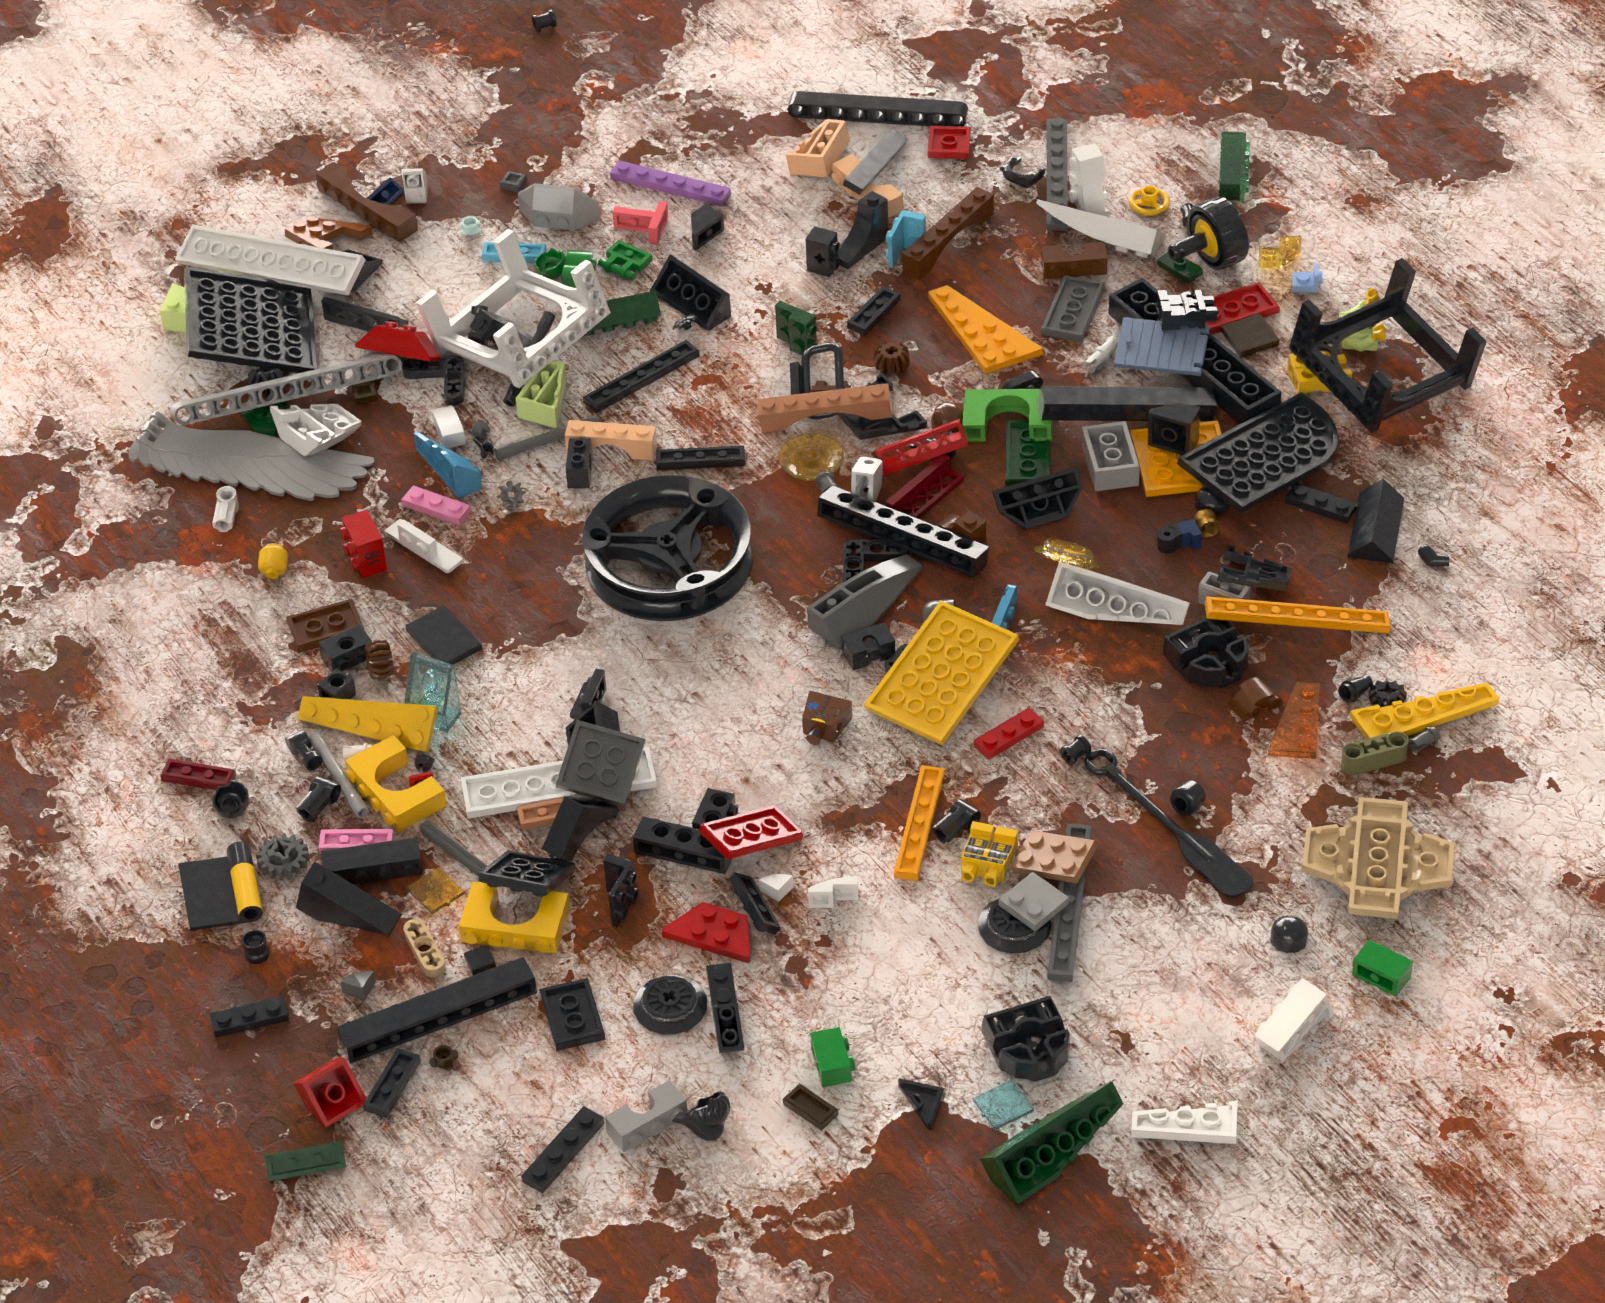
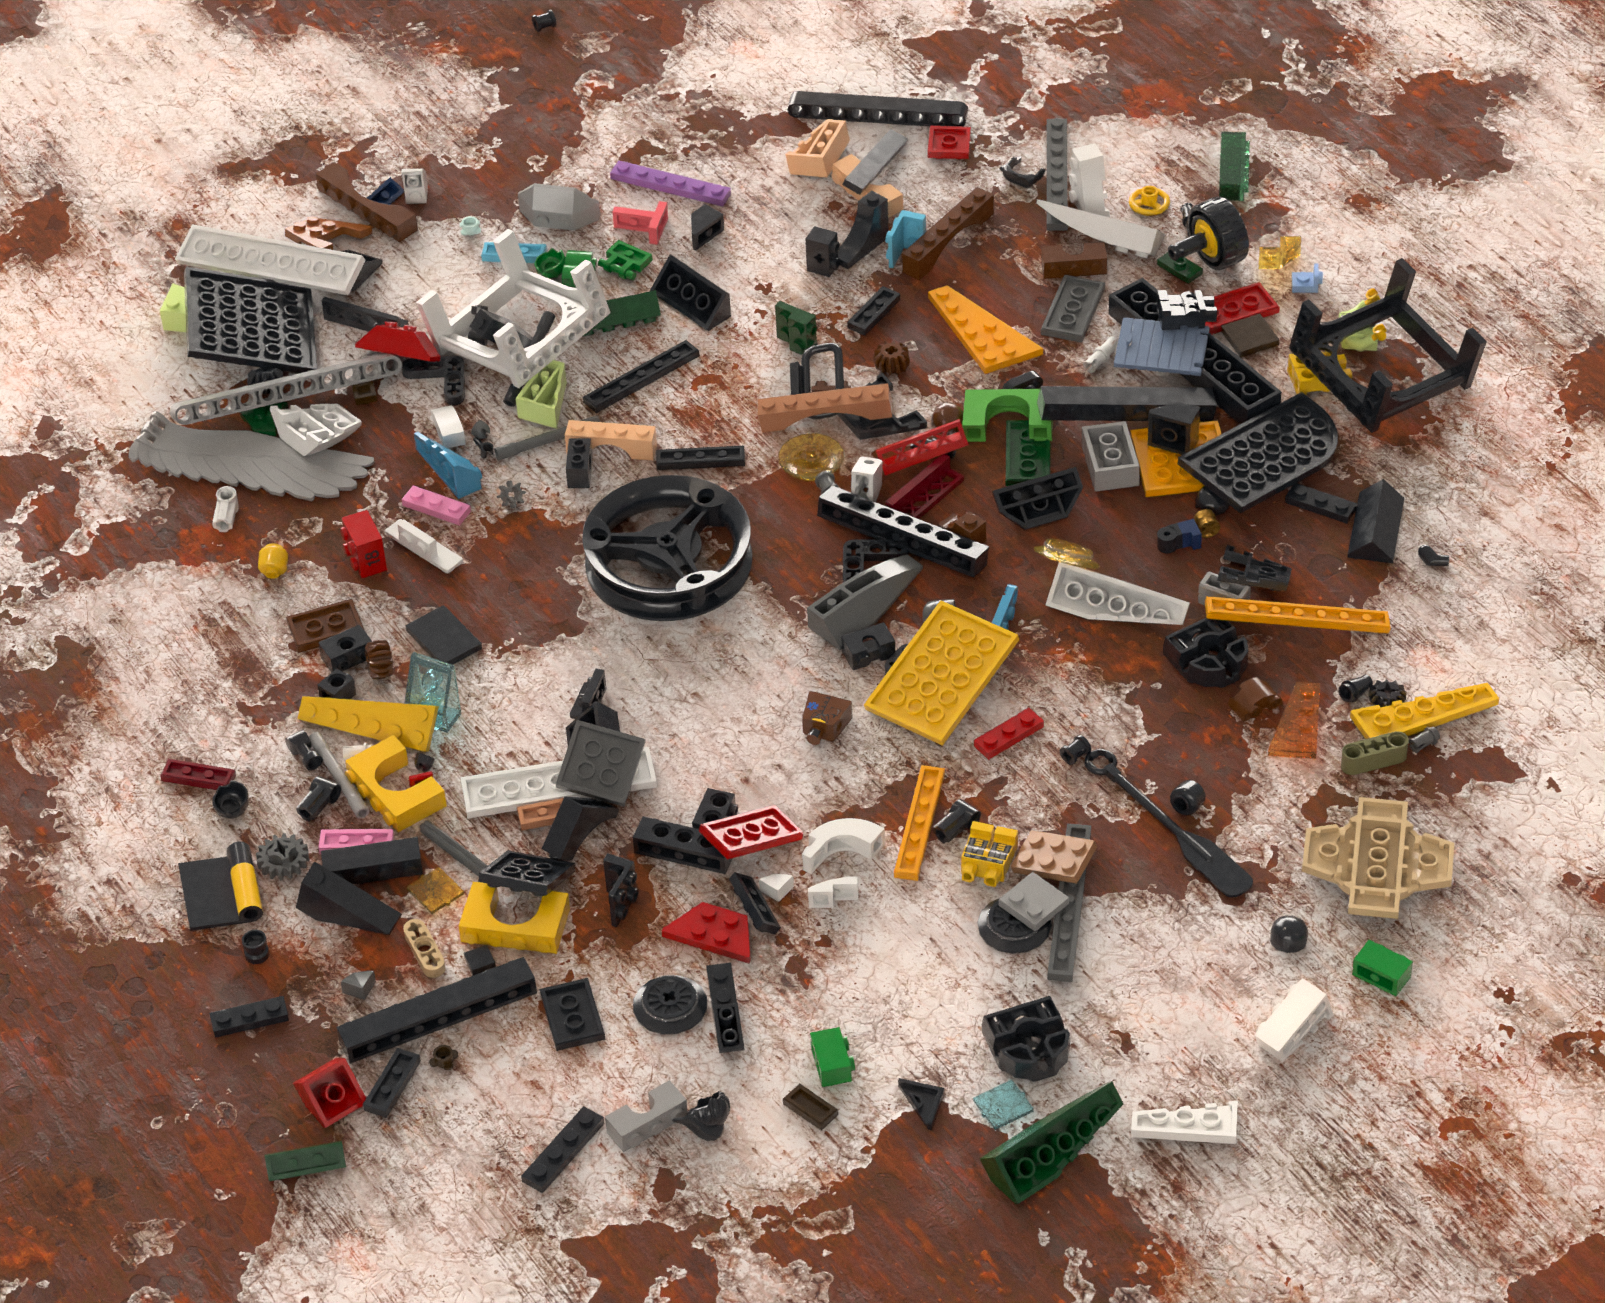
(513, 181): dark grey tile -> none
(685, 322): black plant -> none
(842, 835): none -> white arch

